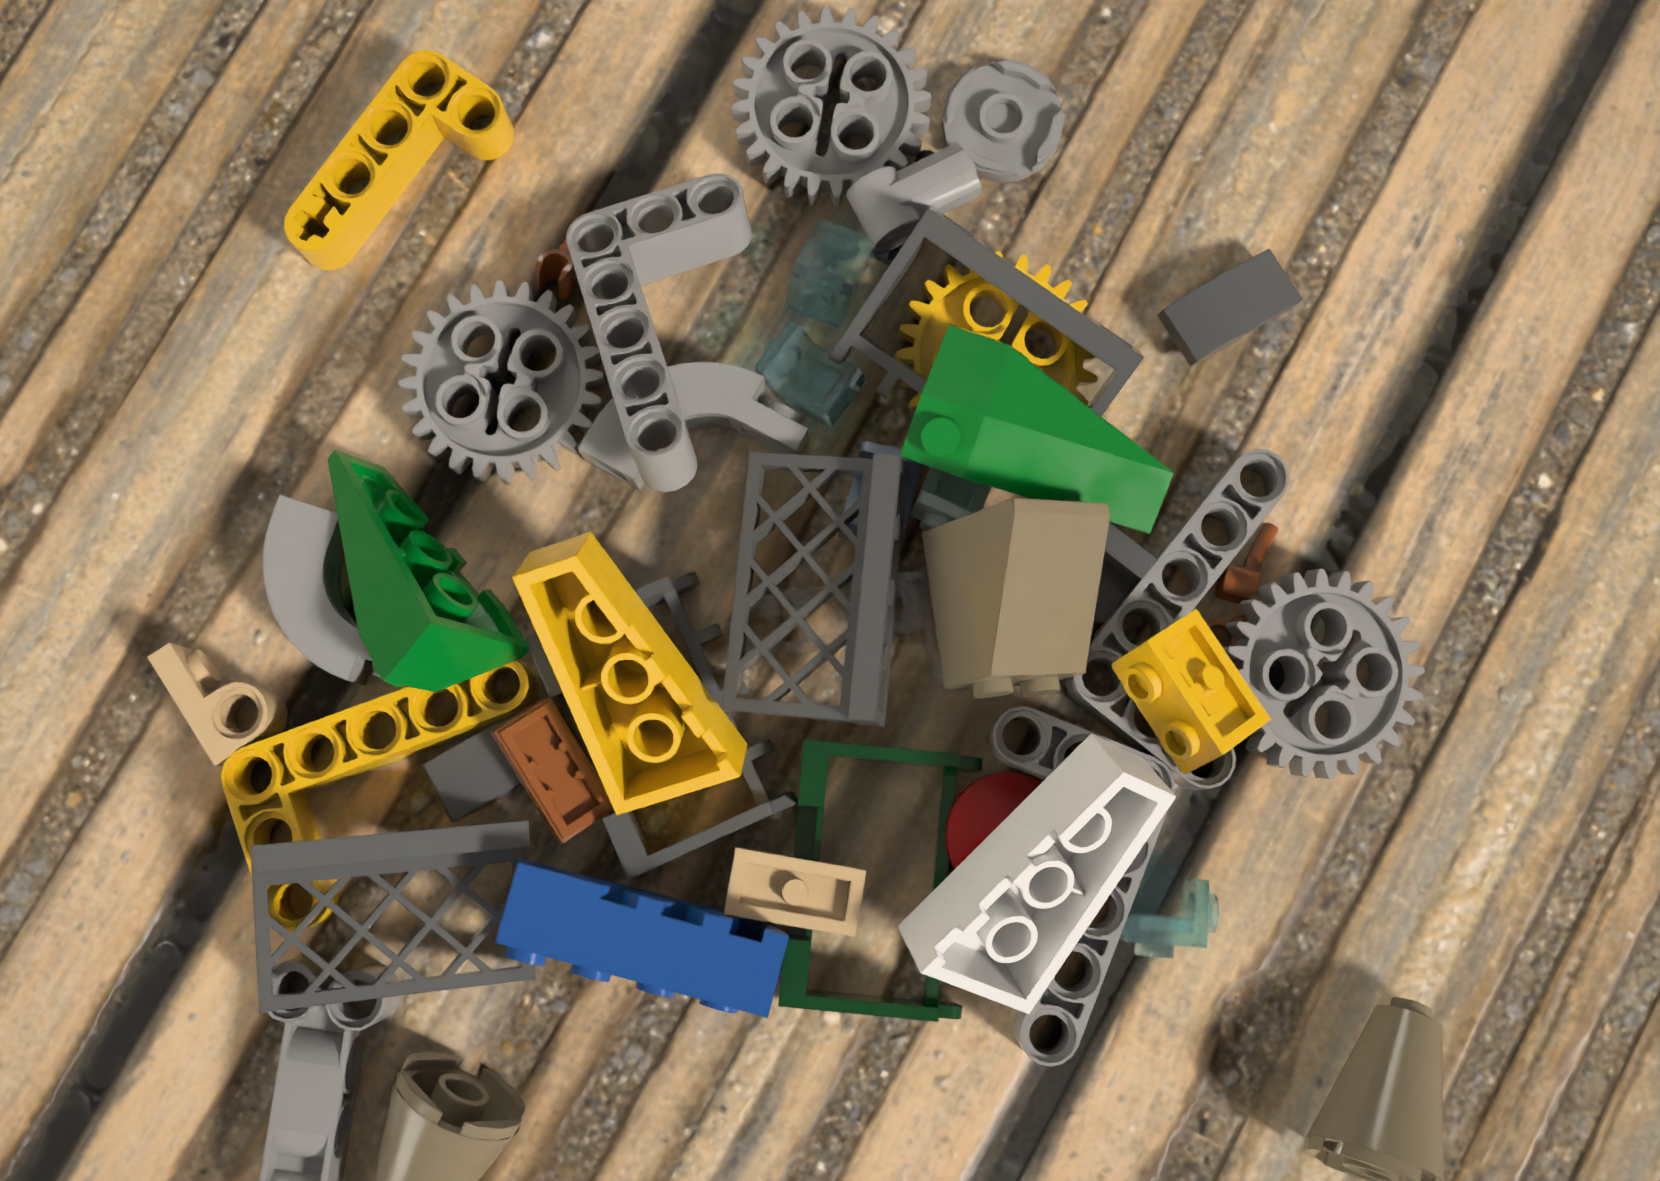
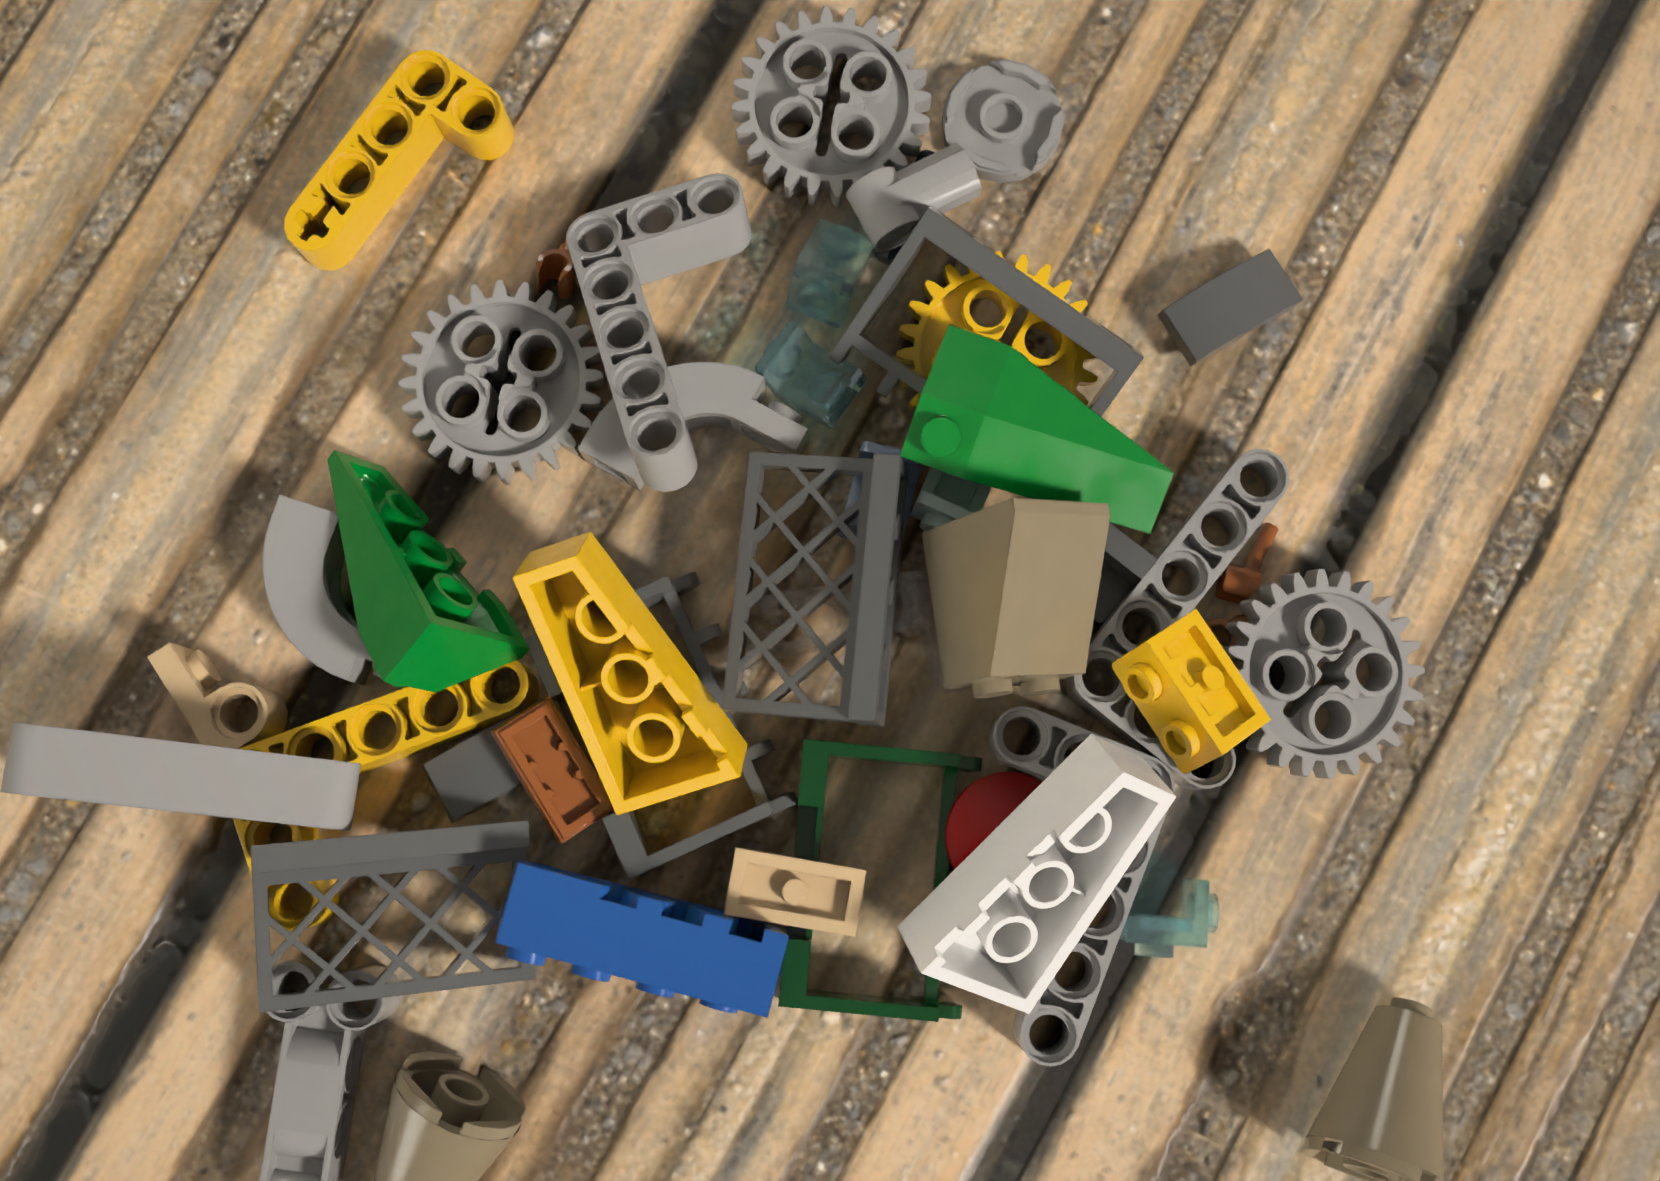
(179, 777): none -> light grey beam

